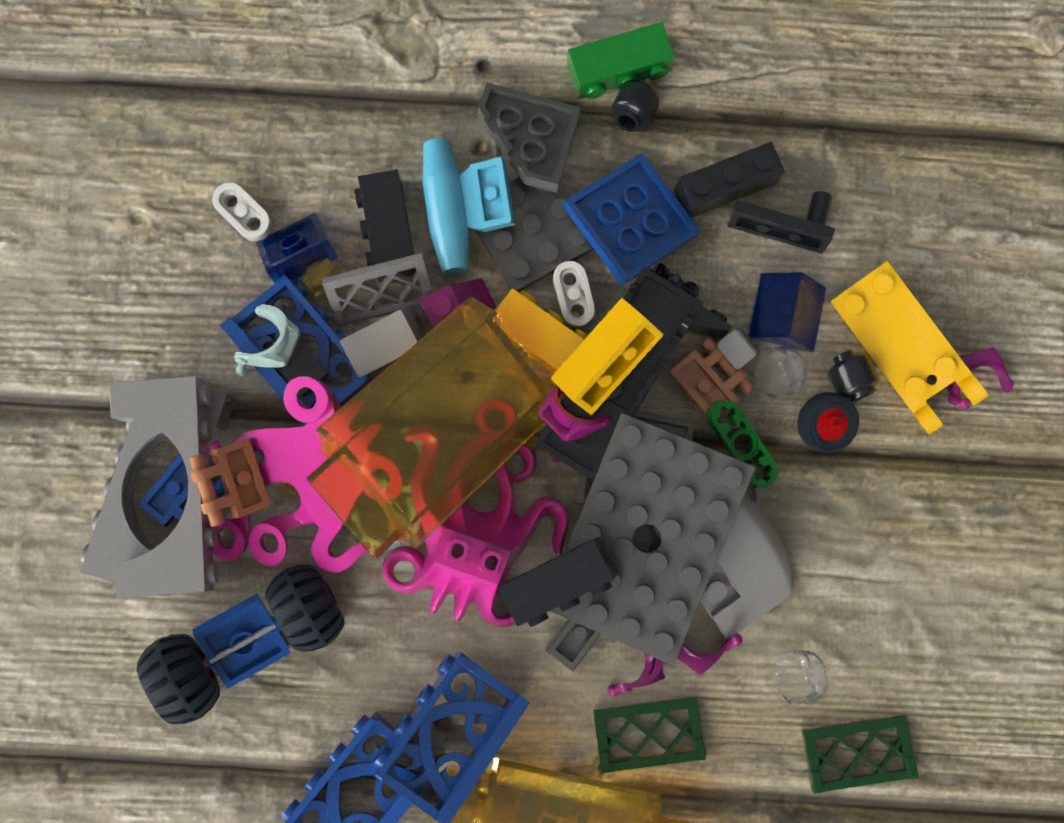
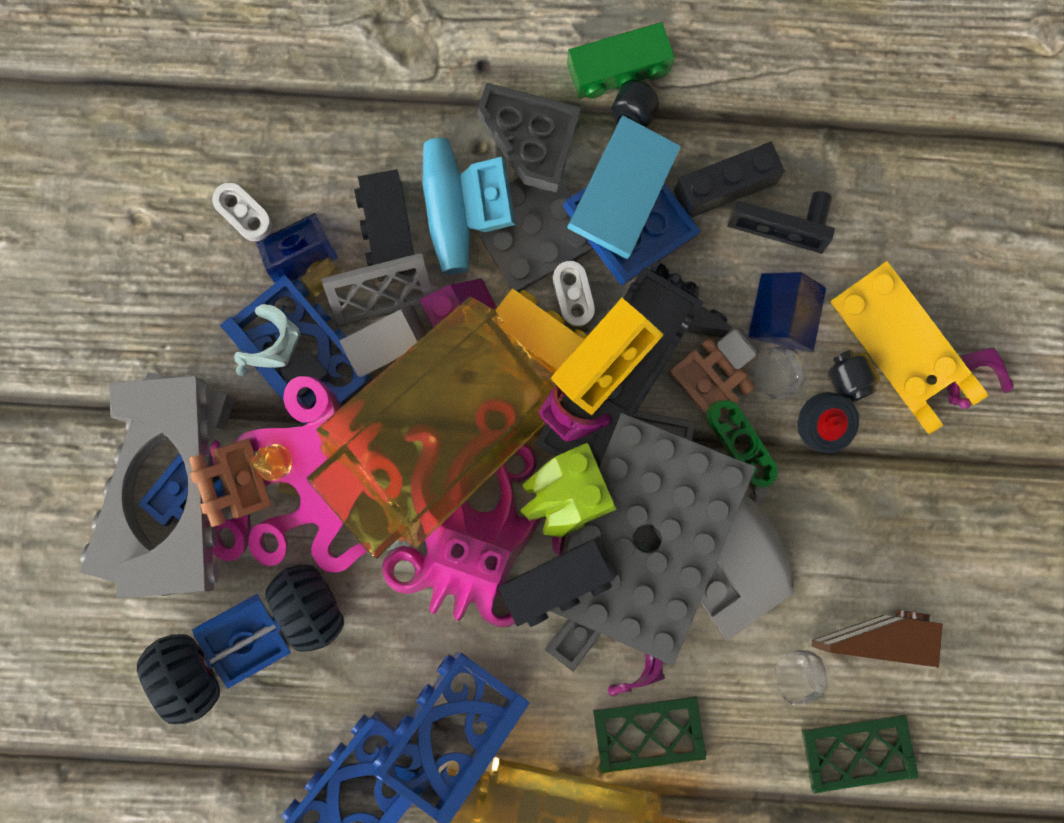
(272, 462): none -> tile
(568, 492): none -> lime plate
(624, 187): none -> medium azure tile
(702, 662): magenta helmet -> none
(897, 638): none -> reddish brown slope

